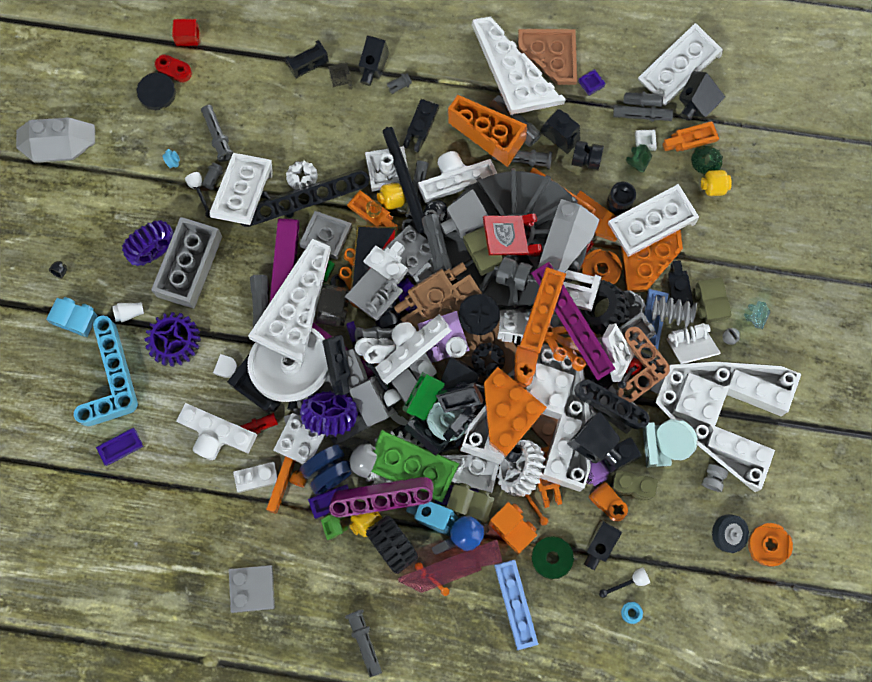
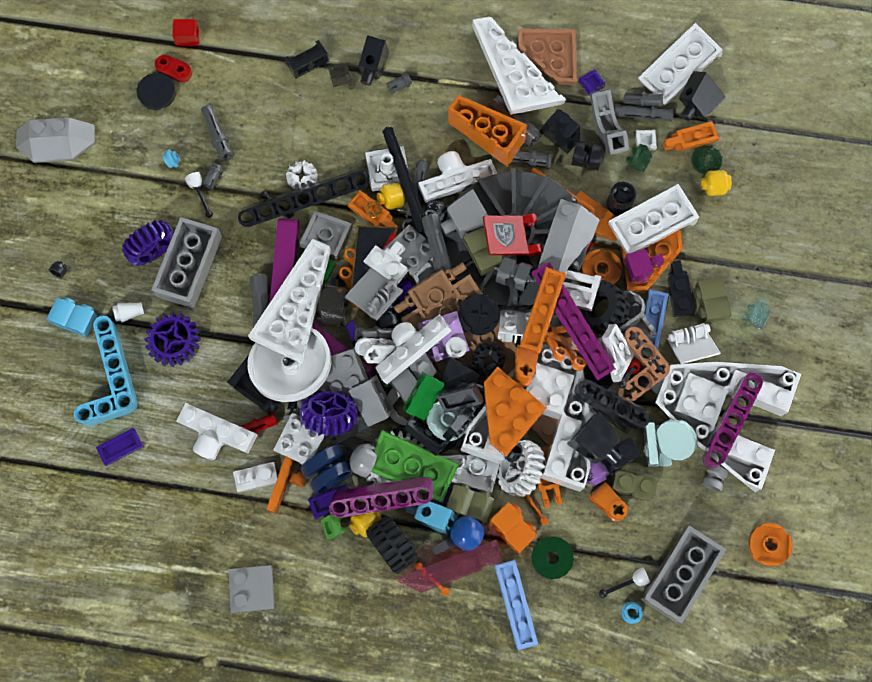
(225, 366): white tile -> none
(241, 188): white plate -> none
(337, 364): black hinge -> none
(360, 632): dark grey pin -> none
(391, 396): hinge -> none
(421, 123): black hinge -> none
(606, 125): none -> light grey arch
(606, 535): black torso -> none
(640, 266): none -> magenta brick
(673, 311): light grey piece -> none
(683, 574): none -> light grey brick
(728, 337): light grey hinge -> none
(730, 533): black wheel -> none
(739, 413): none -> magenta beam

